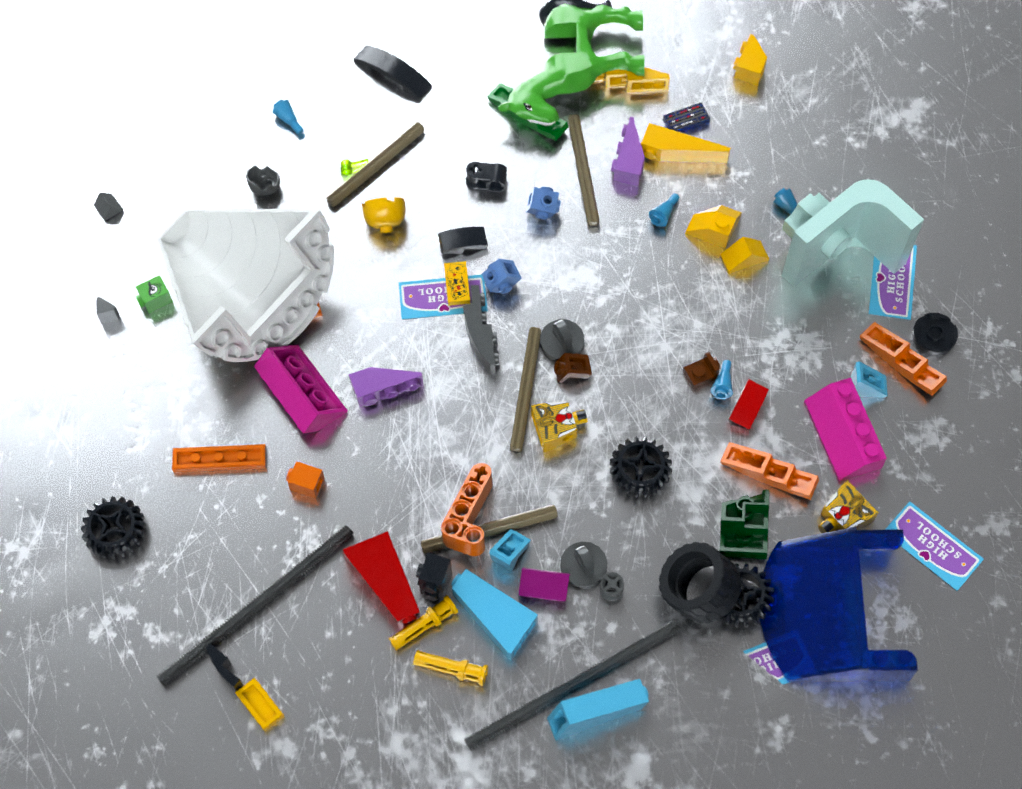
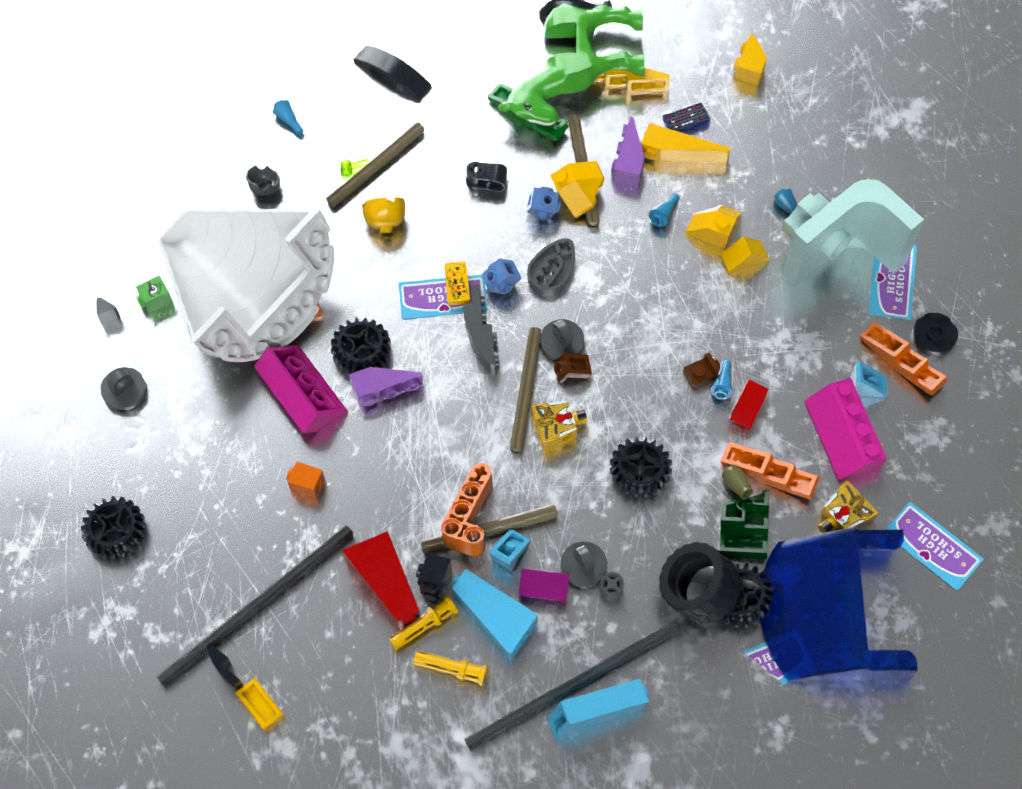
(107, 205): dark grey slope -> none
(123, 388): none -> dark grey tile
(219, 458): orange tile -> none
(357, 335): none -> black gear
(459, 239): black slope -> none
(541, 263): none -> dark grey piece
(578, 185): none -> yellow slope
(737, 481): none -> olive cone

